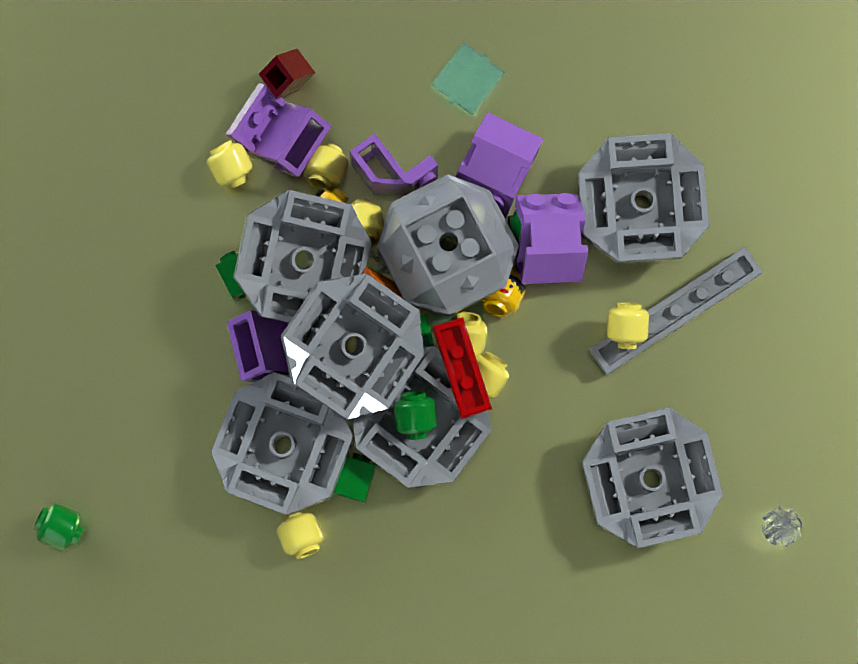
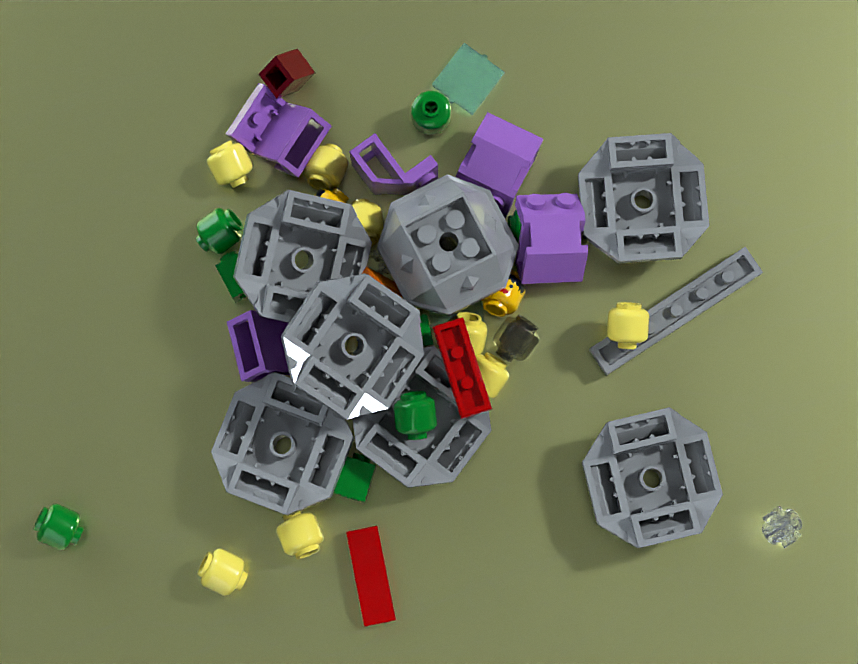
(219, 231): none -> green head
(222, 572): none -> light yellow head
(371, 576): none -> red tile
(431, 122): none -> green head
(516, 338): none -> clear smoke head

